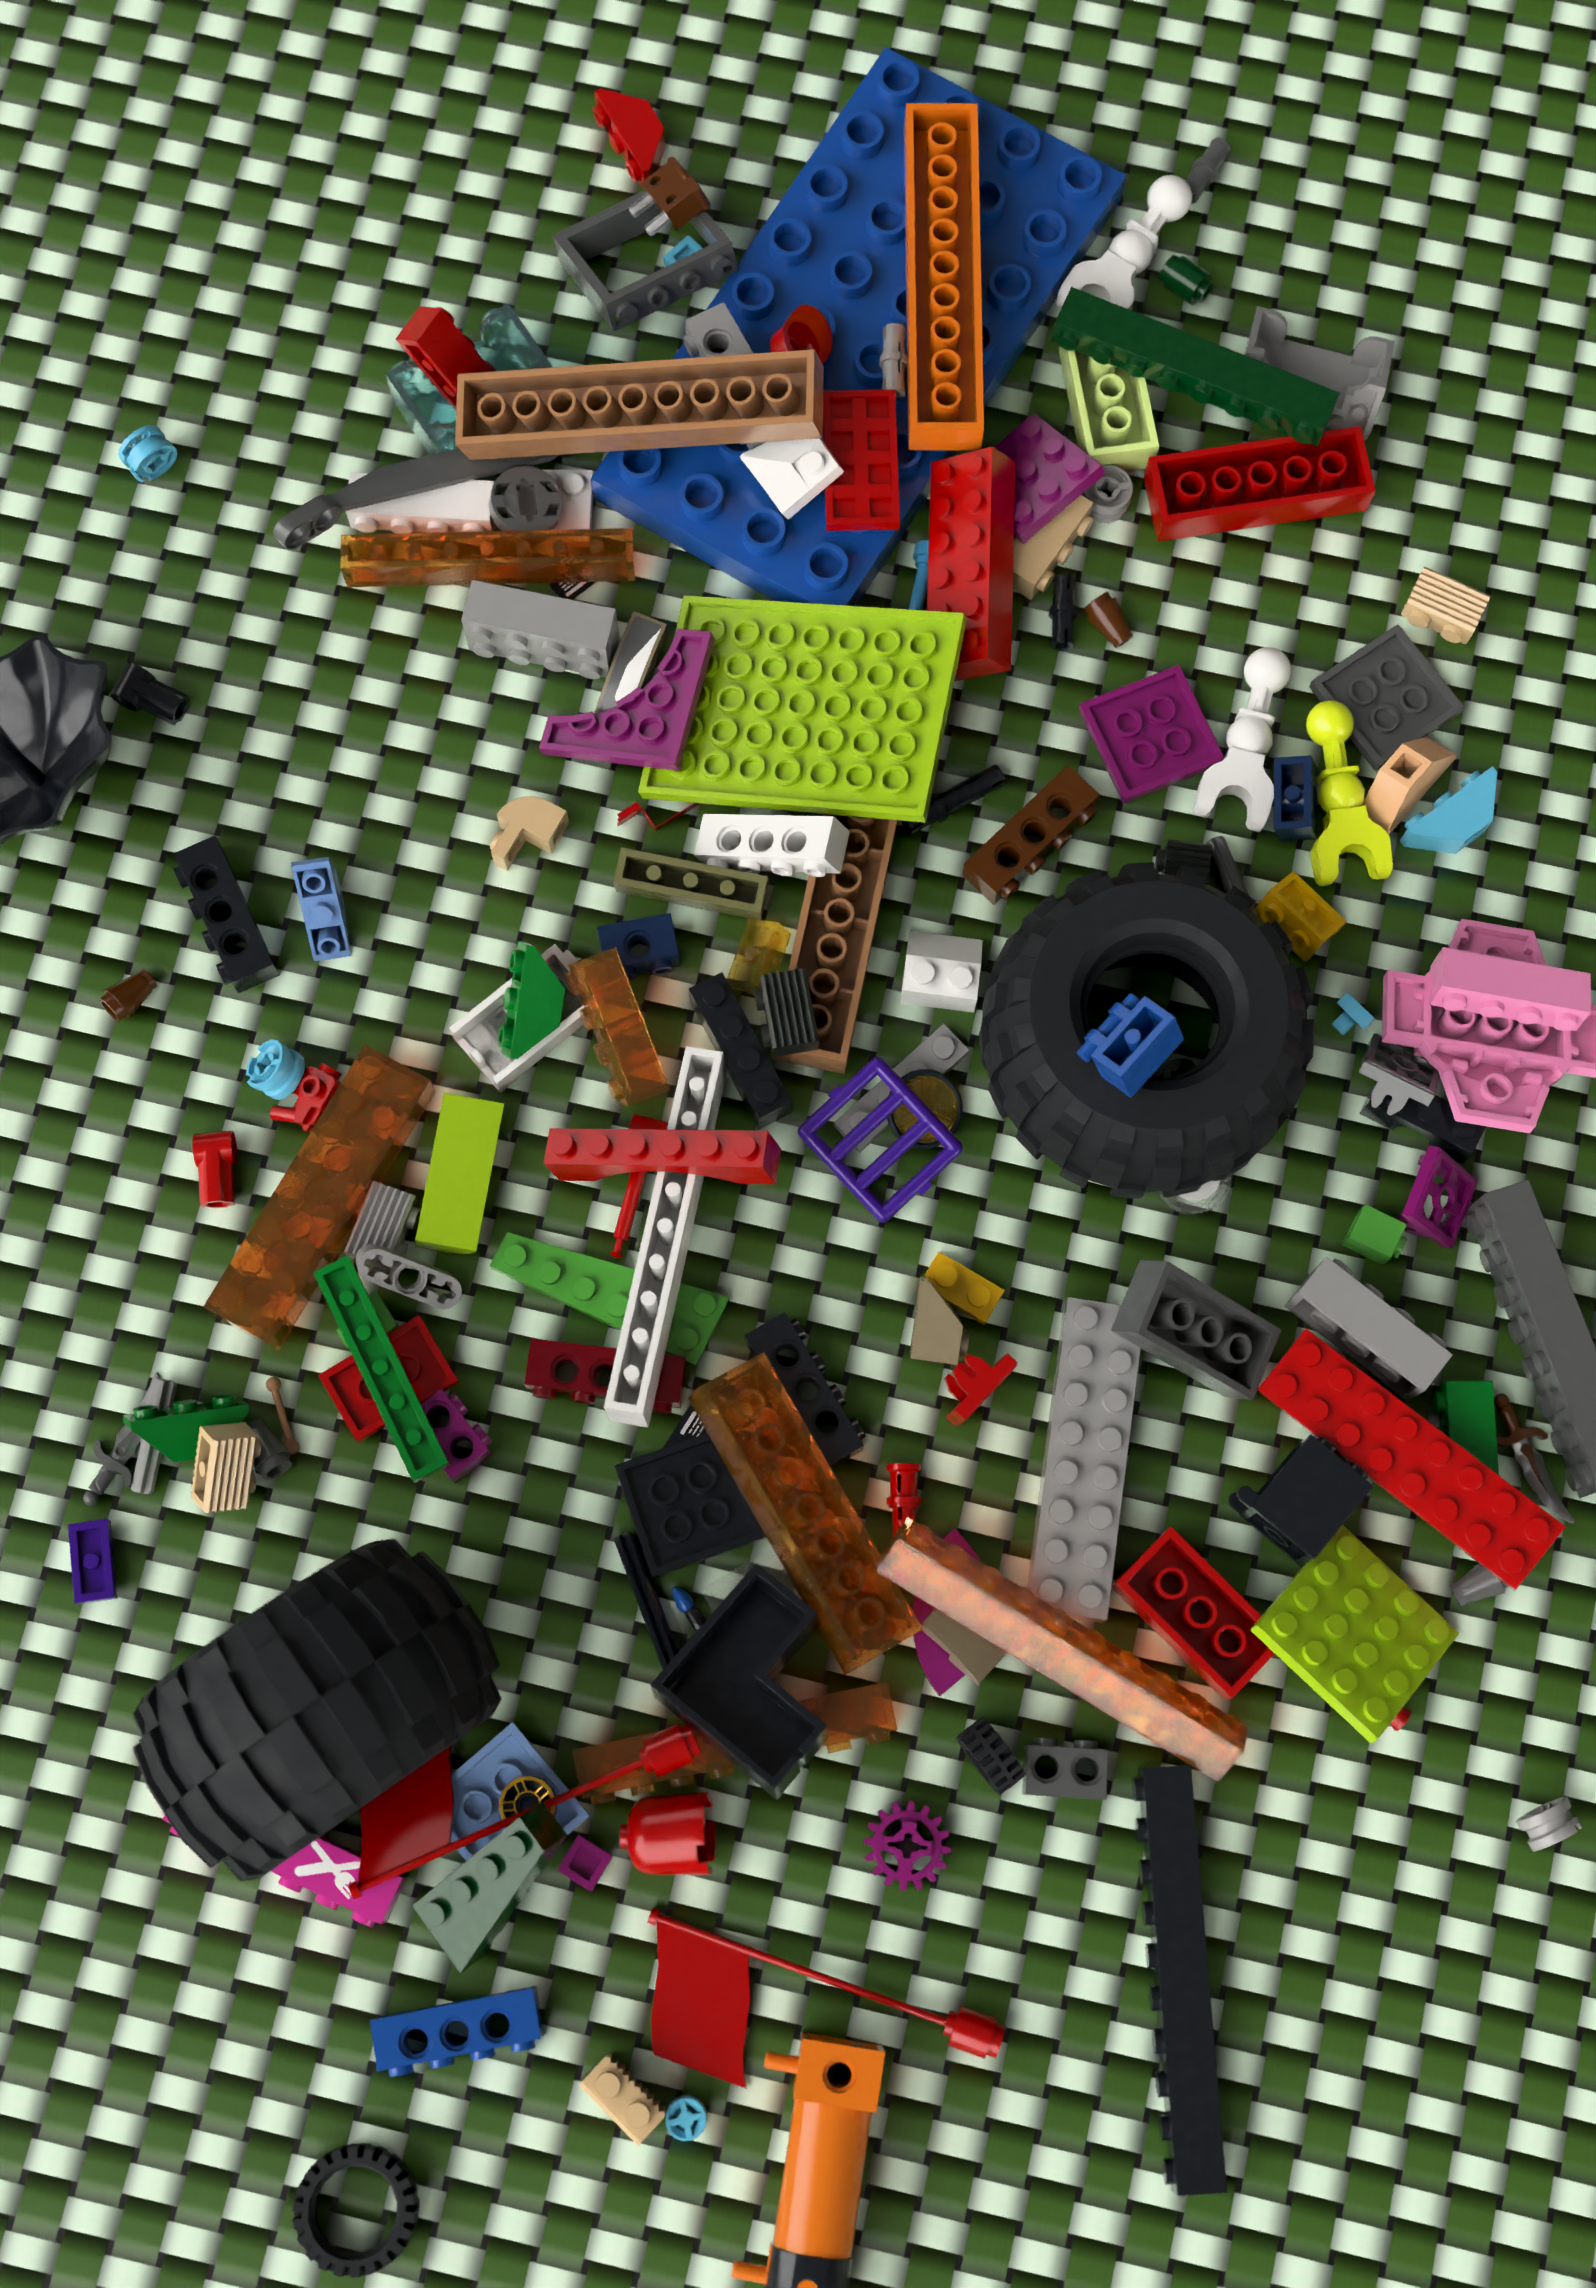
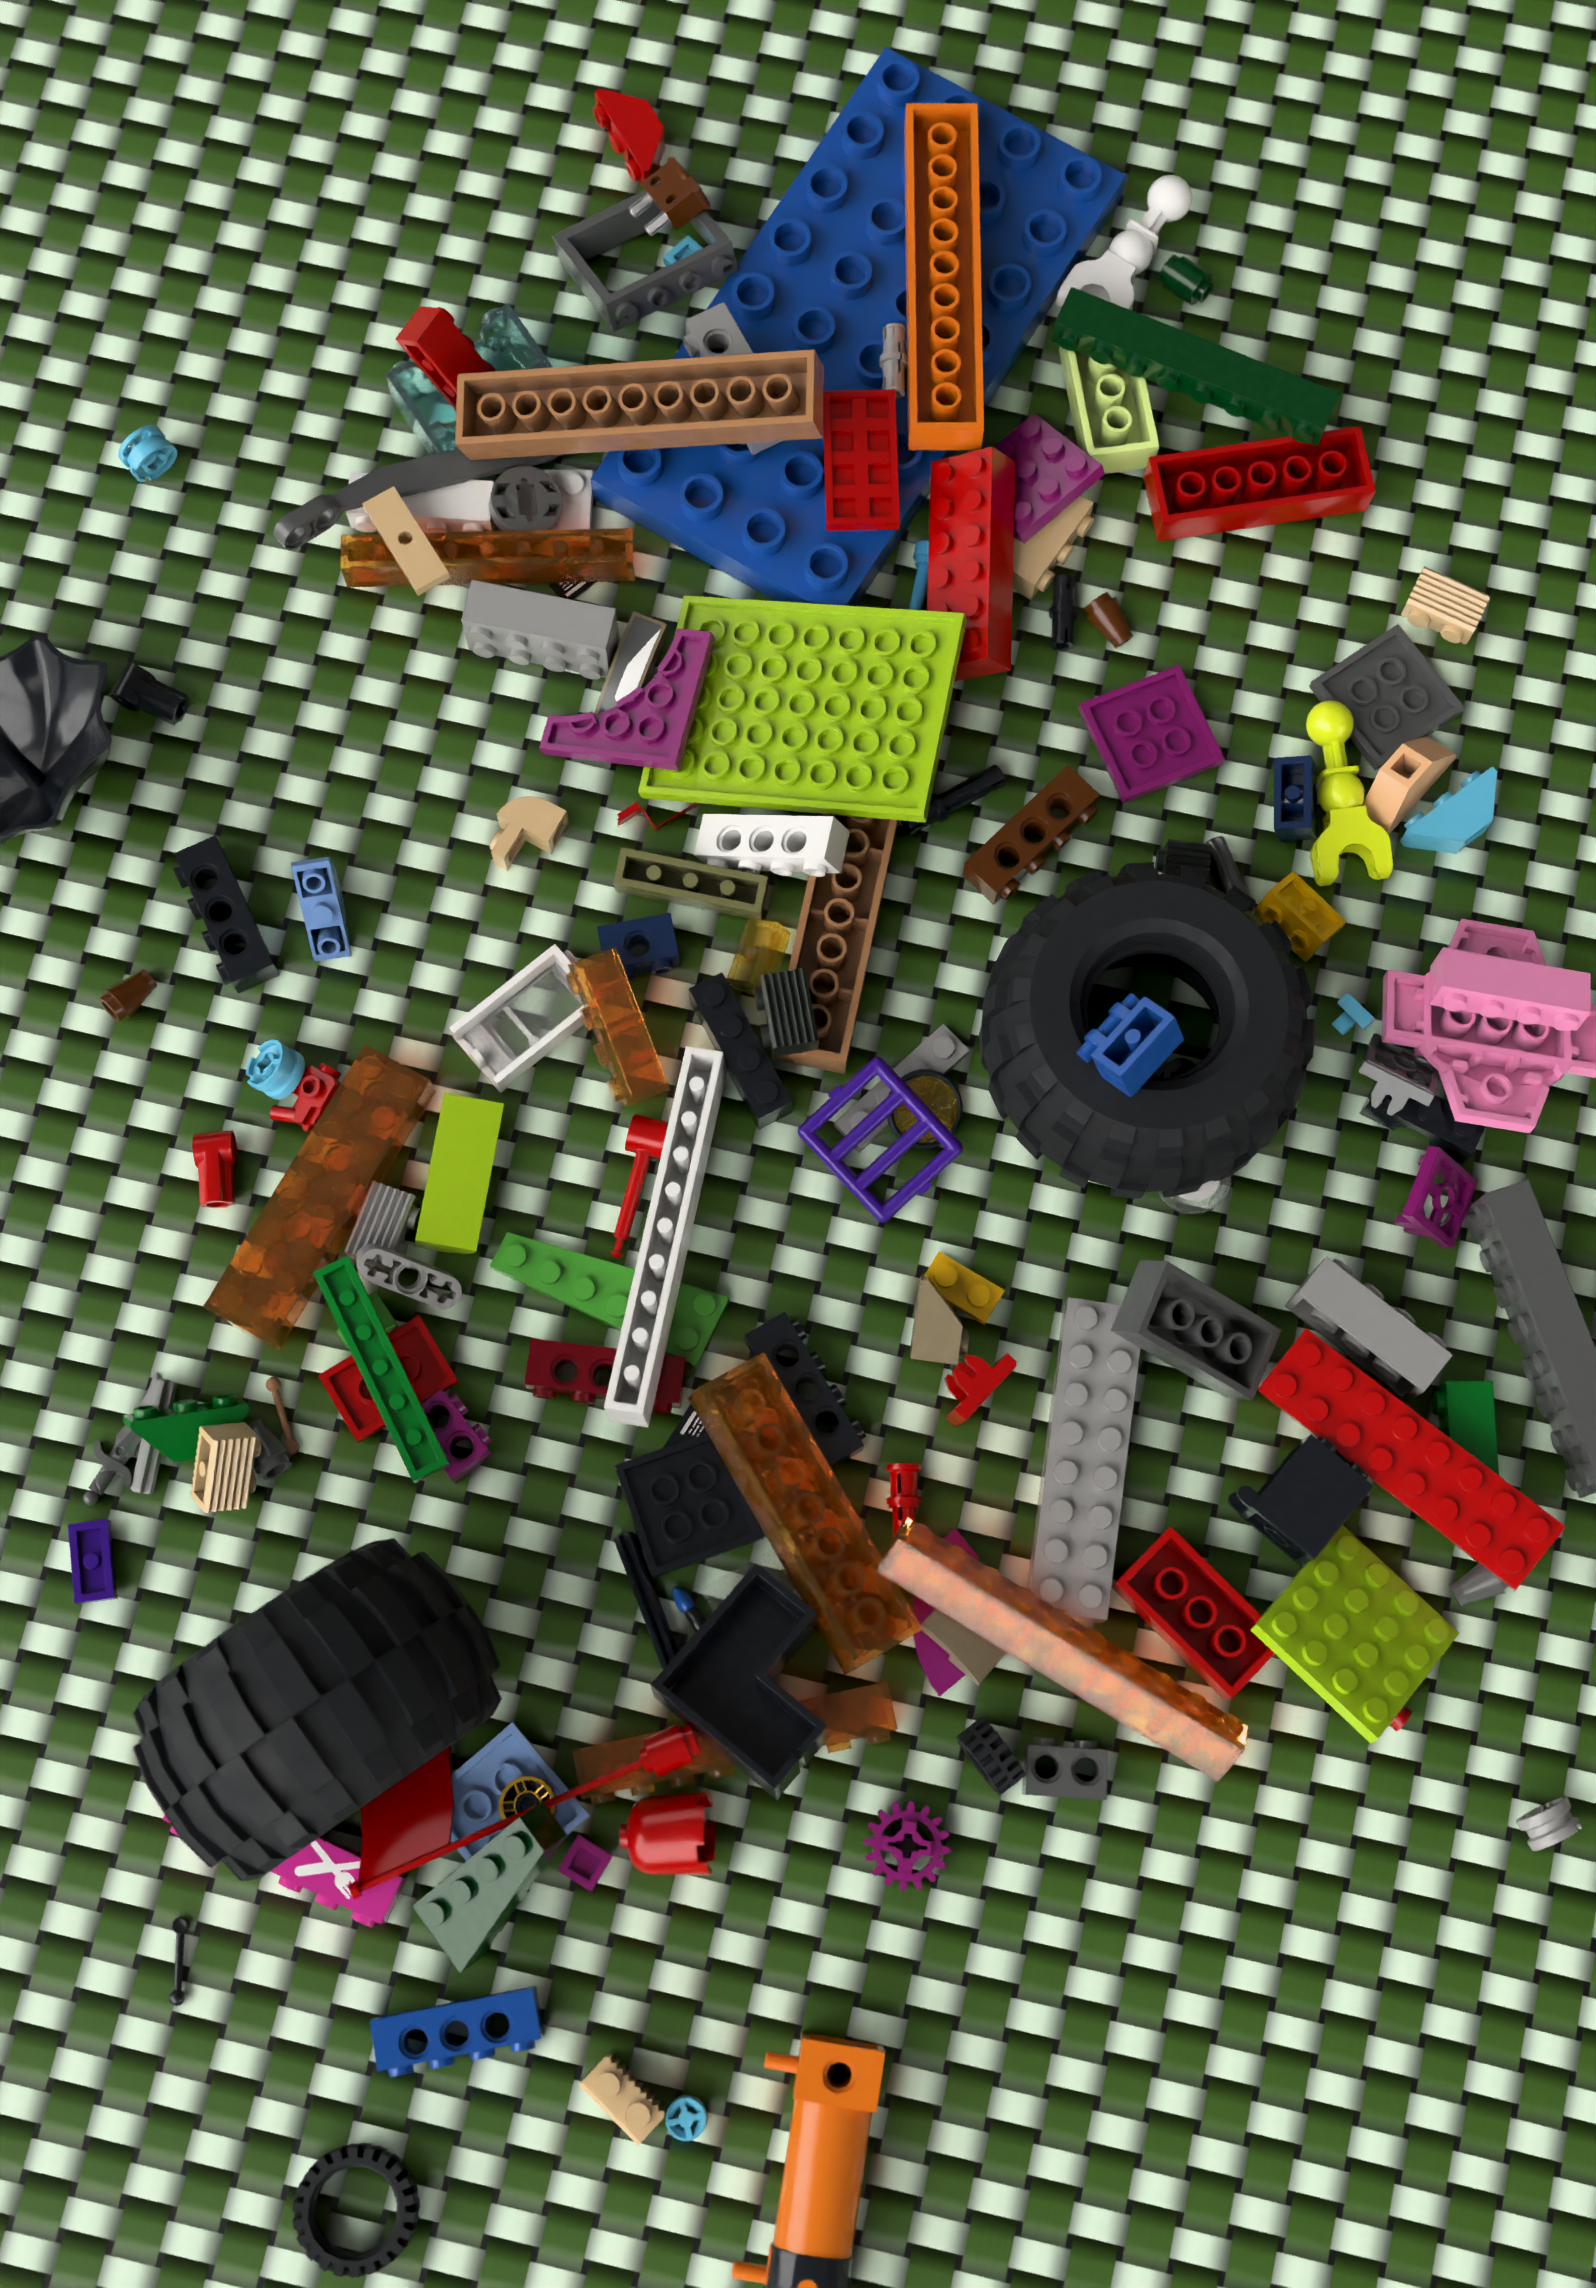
(179, 1926): none -> black hinge
(397, 526): none -> tan tile
(531, 1002): green slope -> none
(706, 2001): red flag -> none
(719, 1154): red arch -> none
(792, 471): white plate -> none
(804, 331): red piece -> none
(941, 971): white slope -> none
(1111, 508): light grey wheel -> none
(1181, 1981): black brick -> none
(1205, 168): dark grey pin -> none
(1248, 743): white piece -> none
(1358, 377): light grey windscreen -> none
(1375, 1235): bright green brick -> none
(1528, 1457): piece -> none

